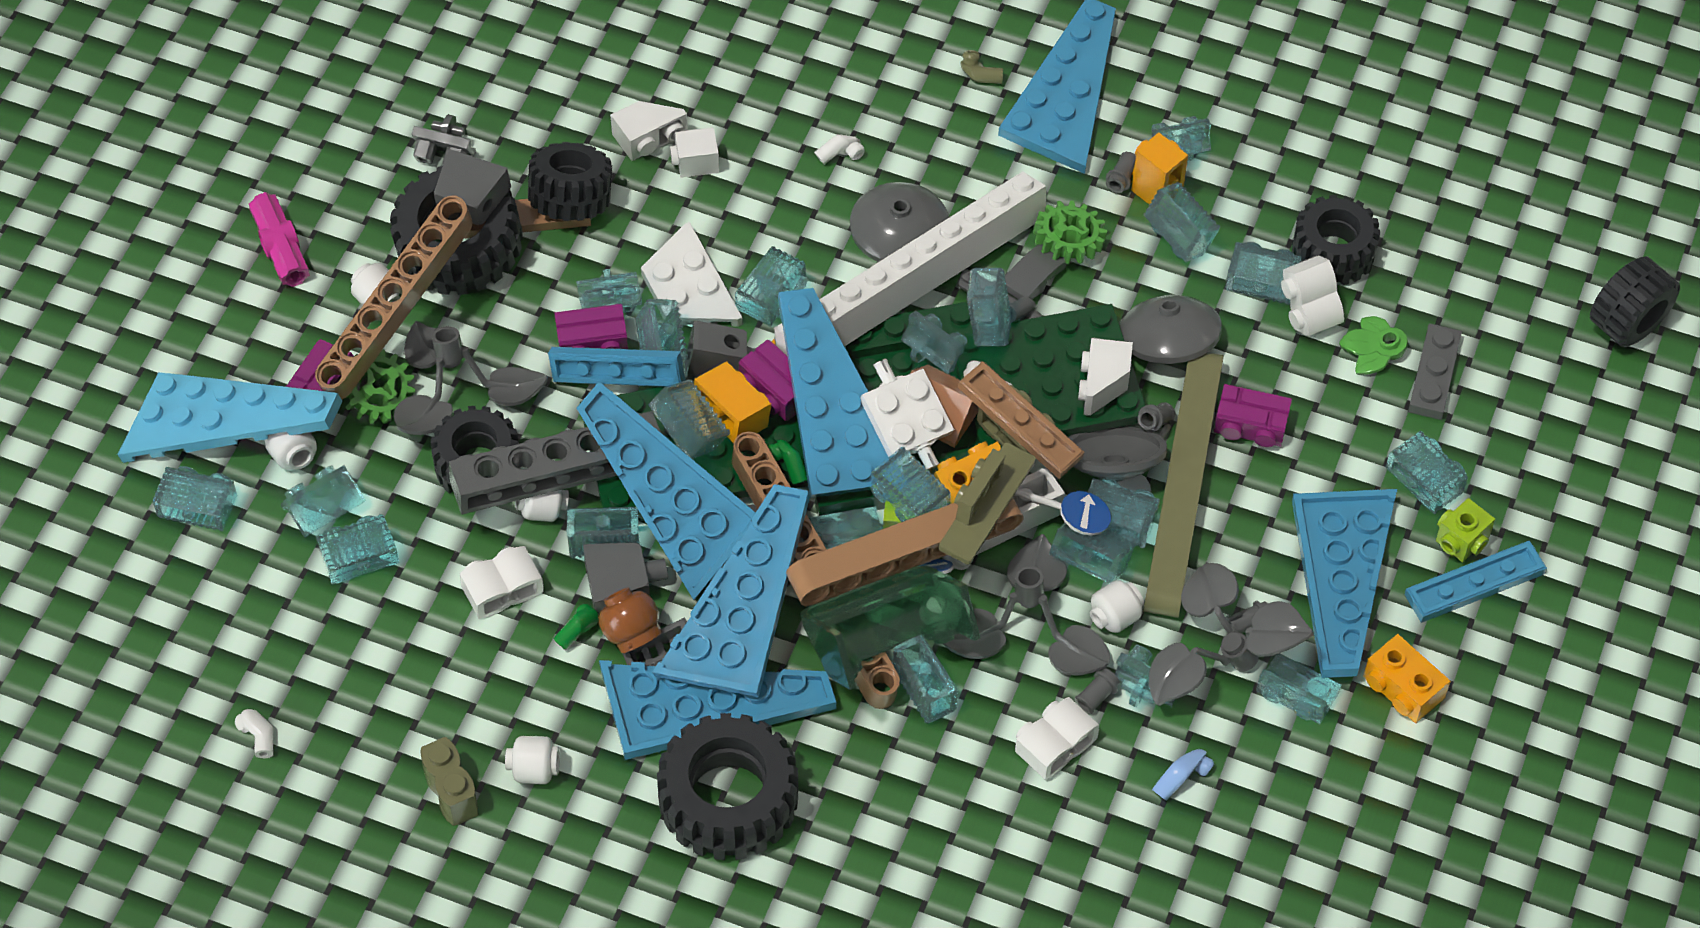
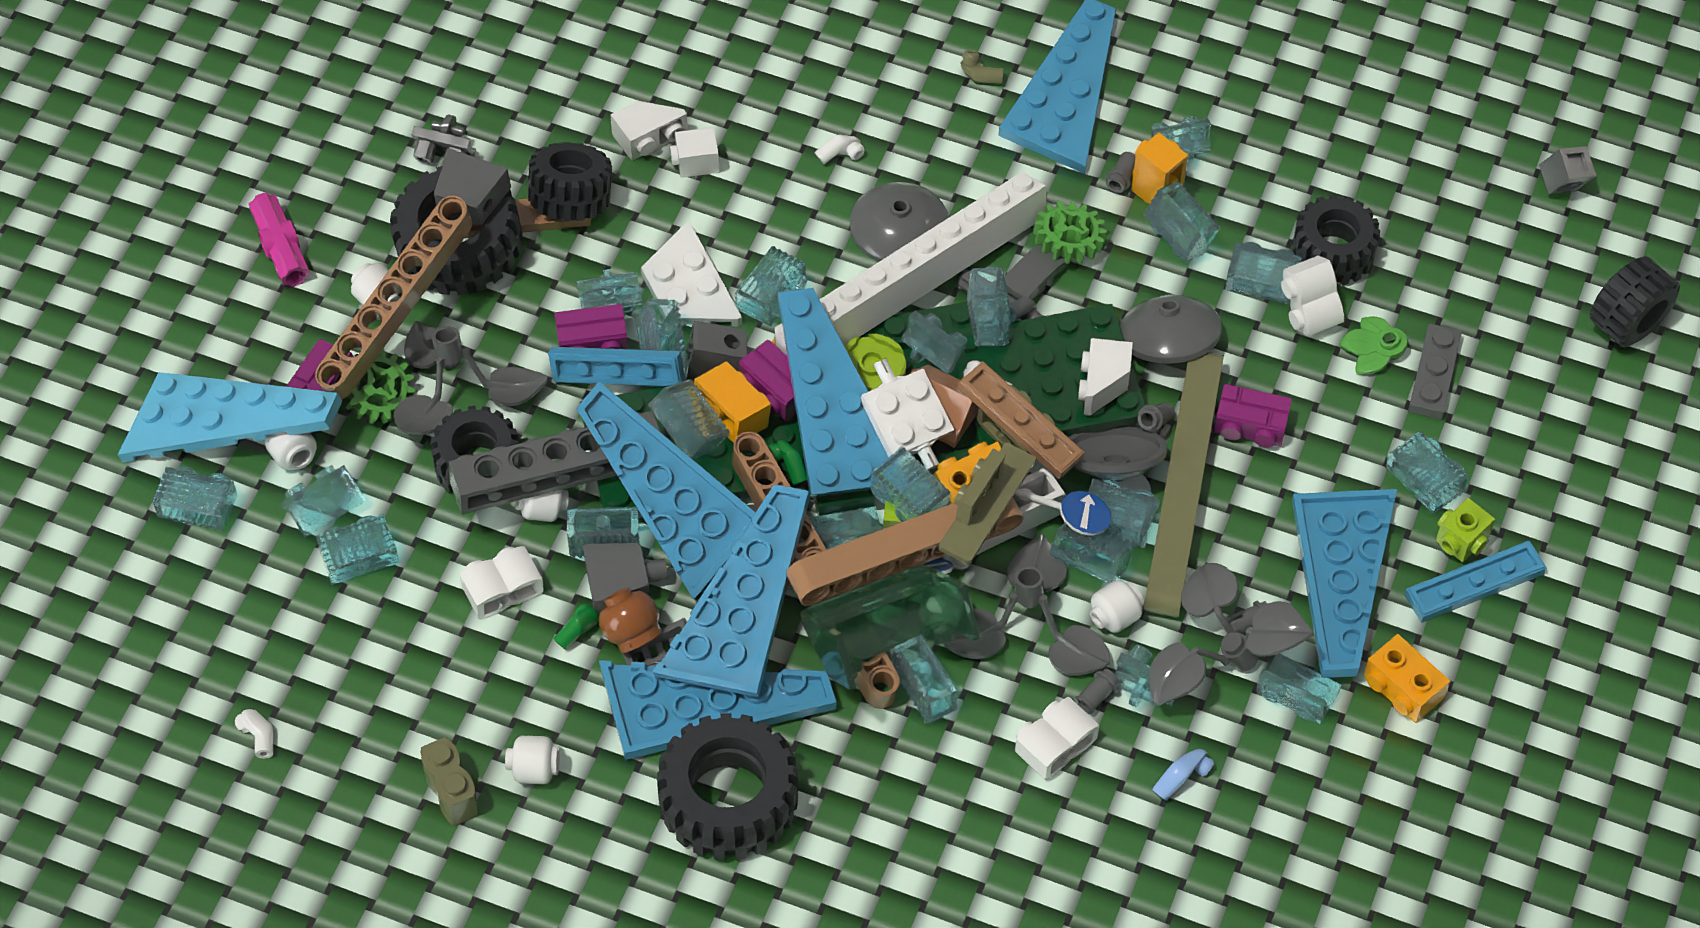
(872, 349): none -> lime tile
(1567, 170): none -> dark grey brick

